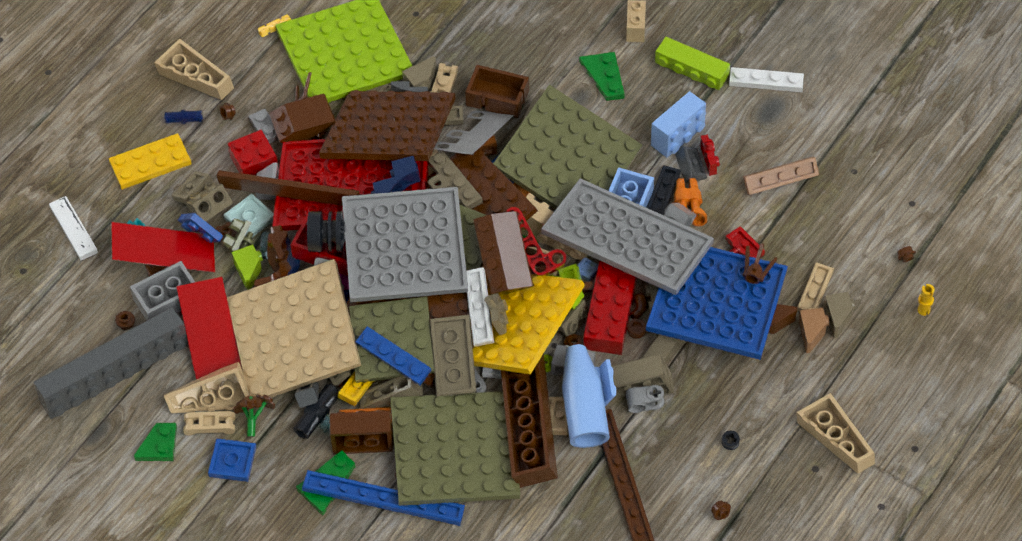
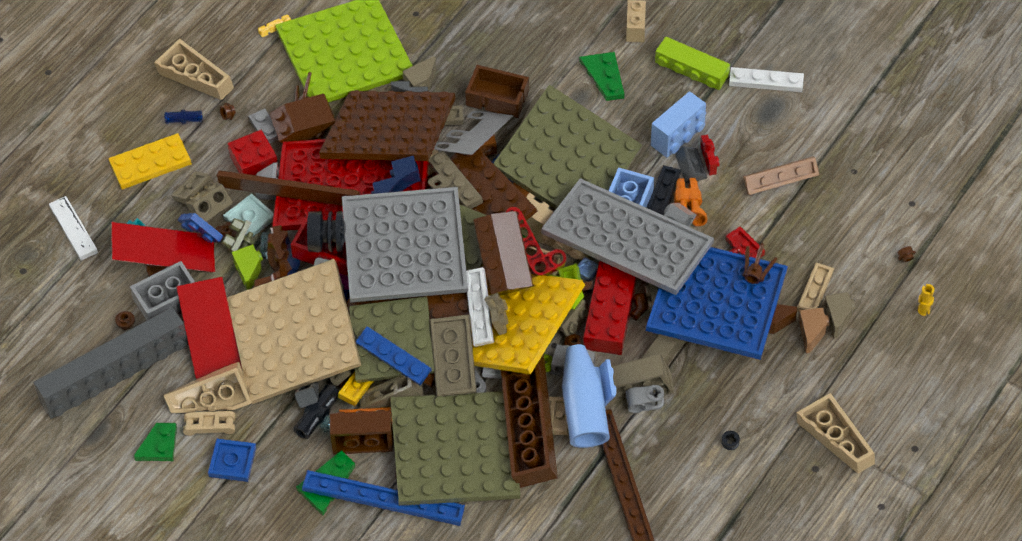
(249, 403): plant -> none
(443, 82): tan plate -> none
(636, 328): reddish brown tile -> none
(721, 510): reddish brown plate -> none

